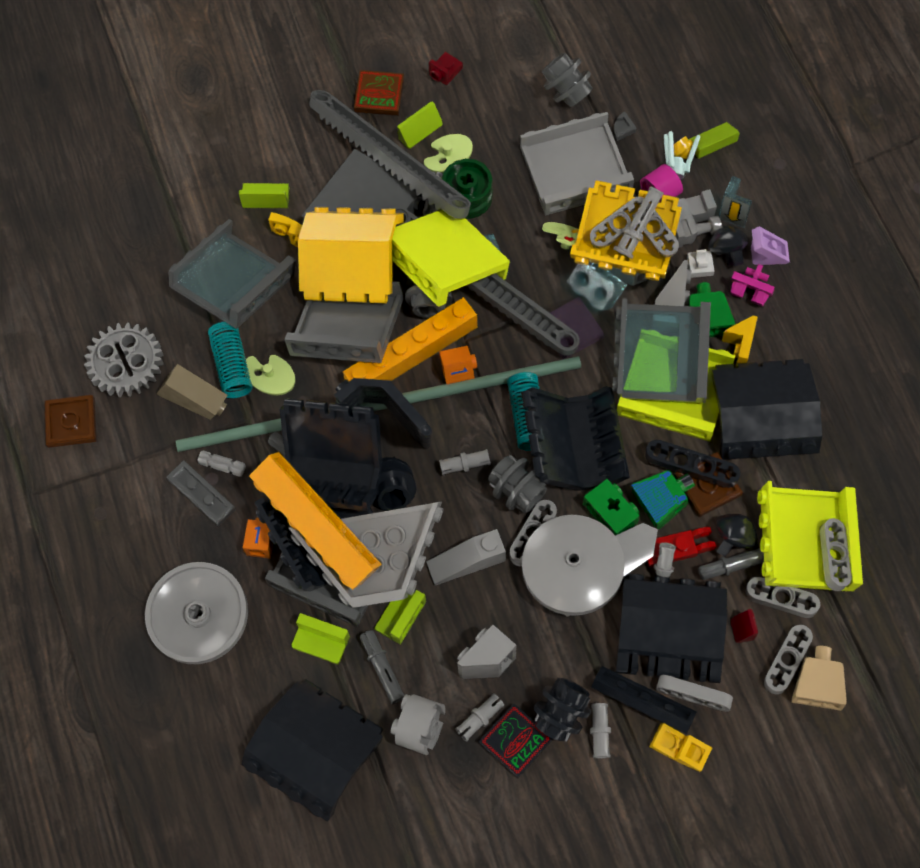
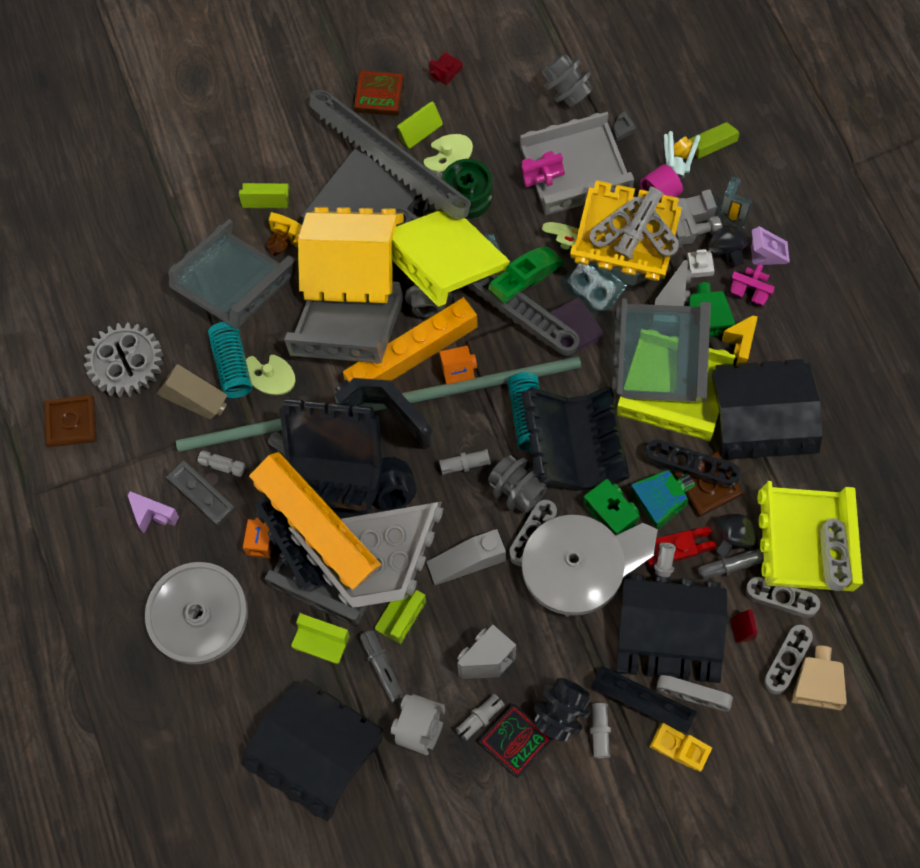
(146, 508): none -> lavender slope
(277, 243): none -> reddish brown plate
(525, 271): none -> green slope
(542, 170): none -> dark pink hips

